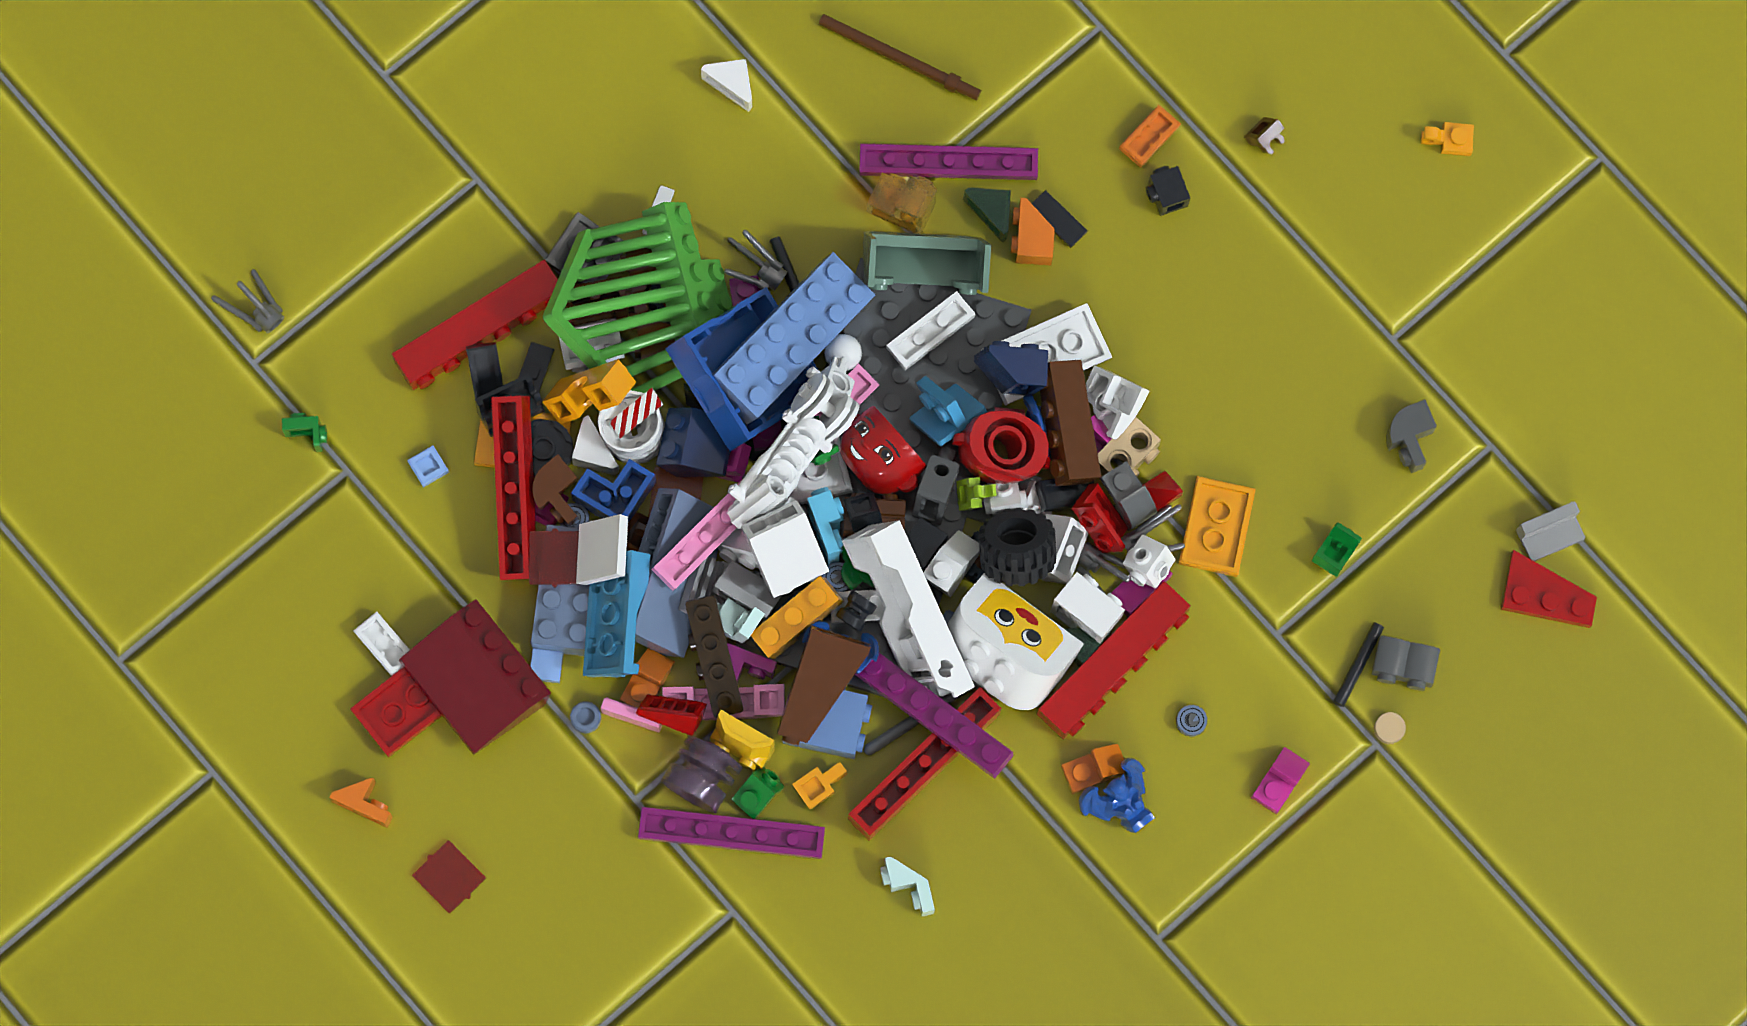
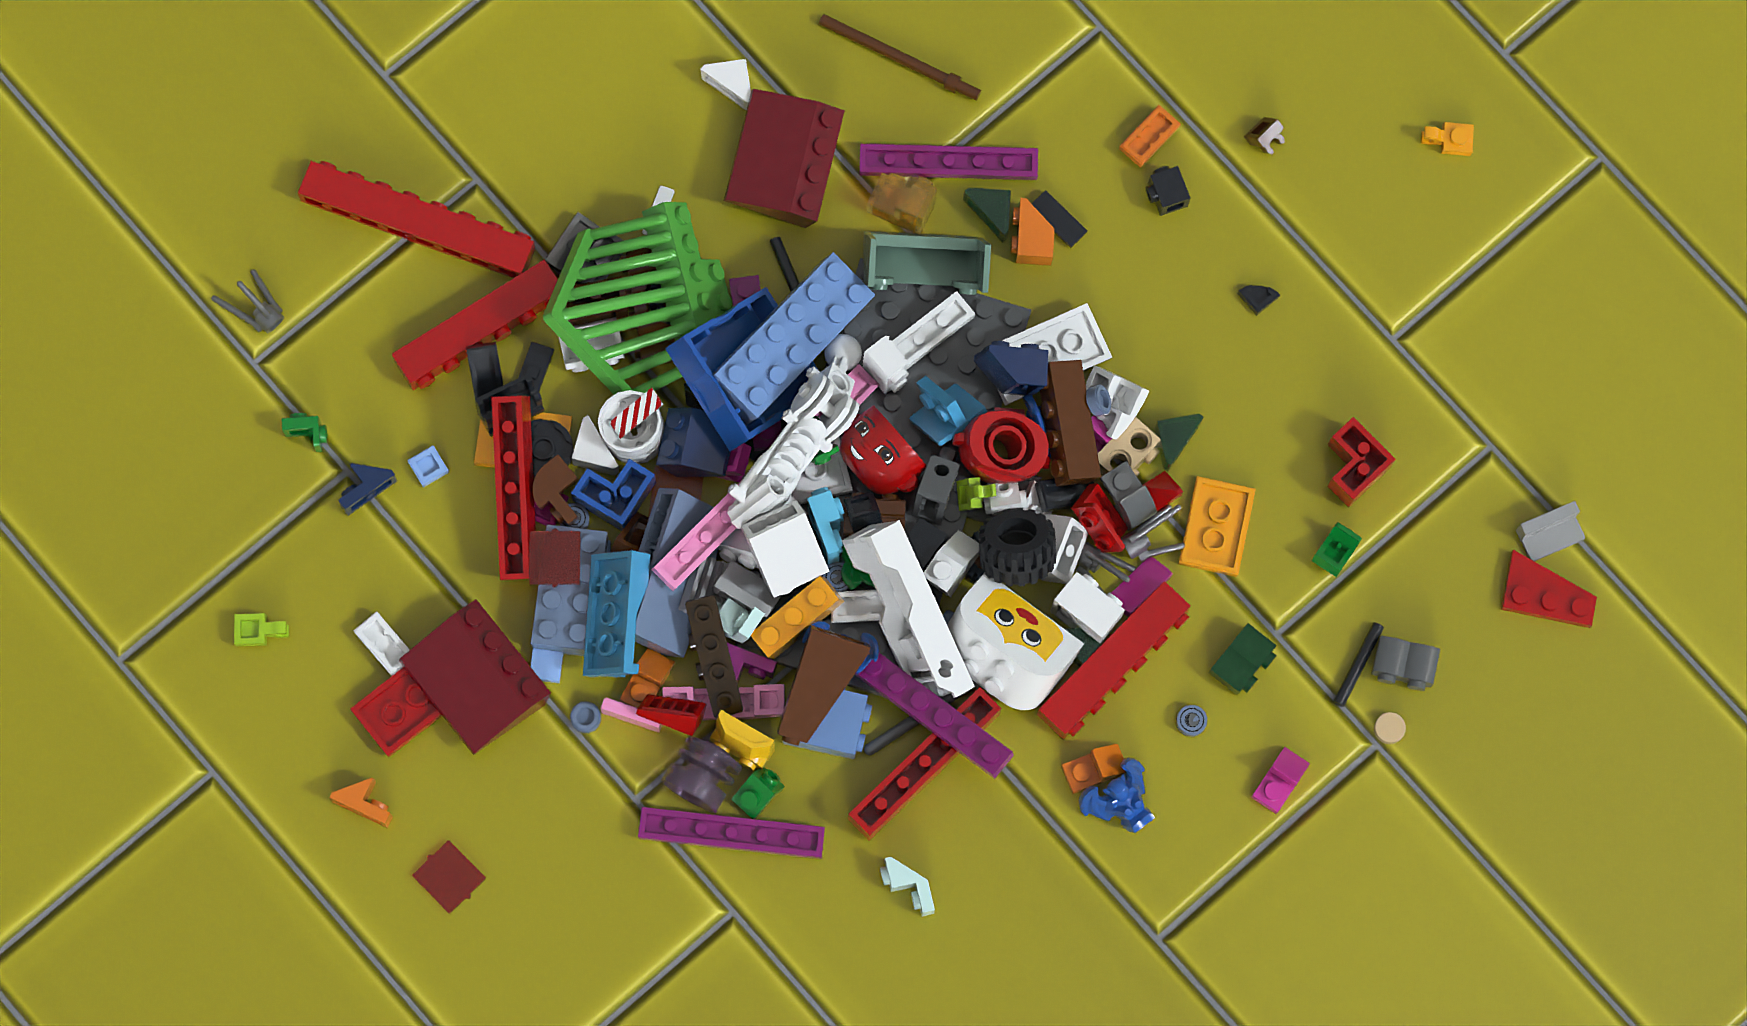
(254, 629): none -> lime plate
(373, 482): none -> dark blue slope
(416, 220): none -> red brick
(601, 386): light orange arch -> none
(602, 549): white tile -> none
(771, 270): flat silver plant -> none
(784, 157): none -> dark red slope
(816, 787): light orange plate -> none
(860, 605): black wheel -> none
(886, 365): none -> white brick
(1098, 400): none -> sand blue tile
(1148, 562): white brick -> none
(1174, 436): none -> clear green slope
(1243, 659): none -> dark green brick
(1258, 297): none -> black tile
(1364, 460): none -> red brick
(1408, 426): dark grey brick -> none

